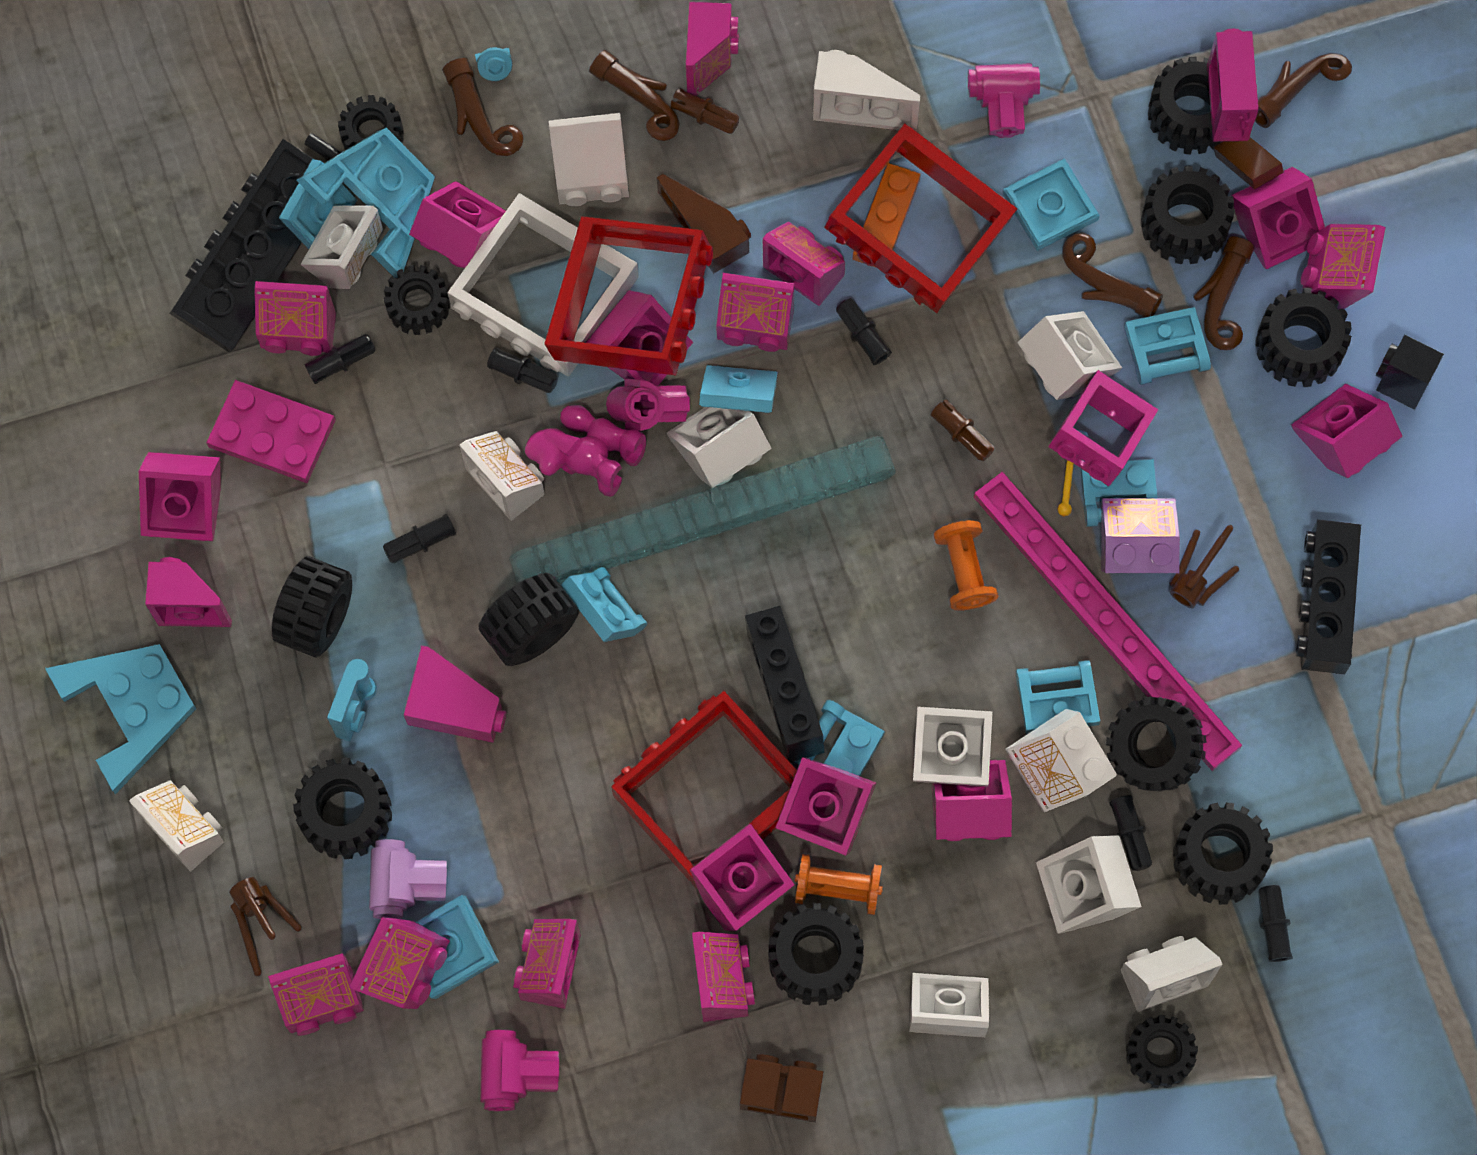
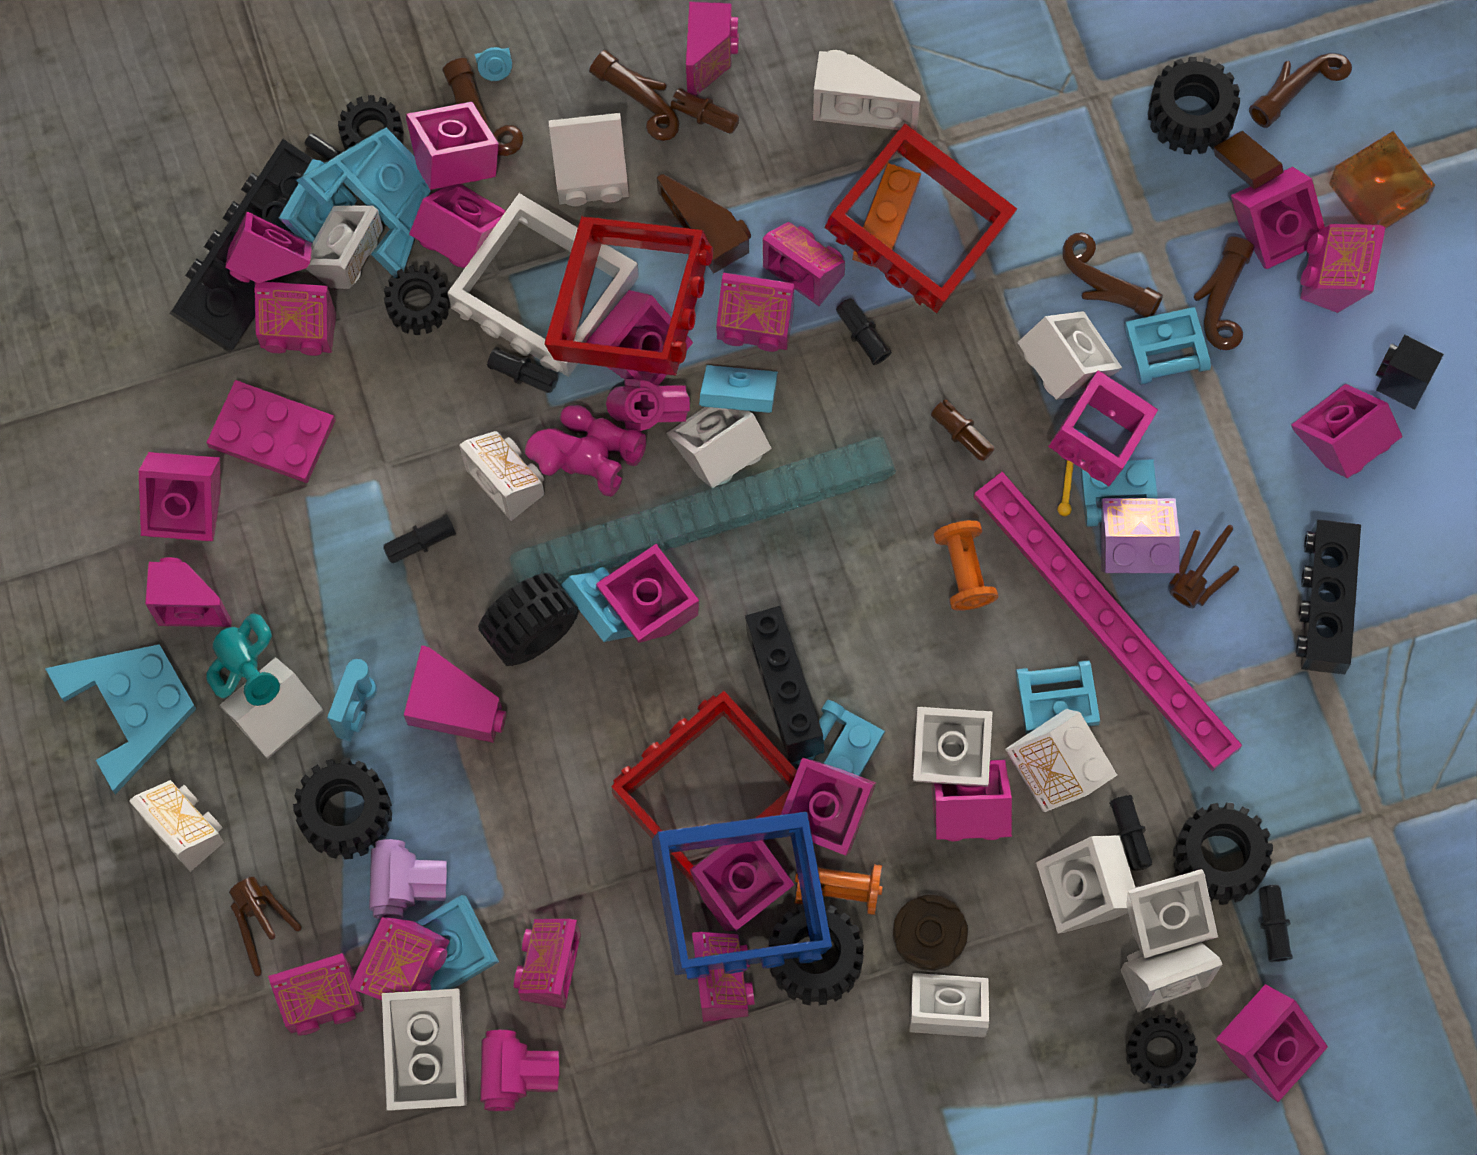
(240, 657): none -> teal piece
(265, 251): none -> dark pink slope
(281, 719): none -> white slope
(311, 606): black tyre -> none
(340, 358): black axle -> none
(424, 1049): none -> white slope
(452, 145): none -> dark pink slope
(649, 596): none -> dark pink slope
(737, 832): none -> blue window
(781, 1089): reddish brown piece -> none
(930, 932): none -> dark brown tile
(1005, 93): dark pink piece -> none
(1051, 204): medium azure plate -> none
(1125, 736): black tyre -> none
(1171, 913): none -> white slope
(1190, 189): black tyre -> none
(1232, 85): dark pink window -> none
(1272, 1042): none -> dark pink slope
(1308, 311): black tyre -> none
(1382, 183): none -> clear orange piece

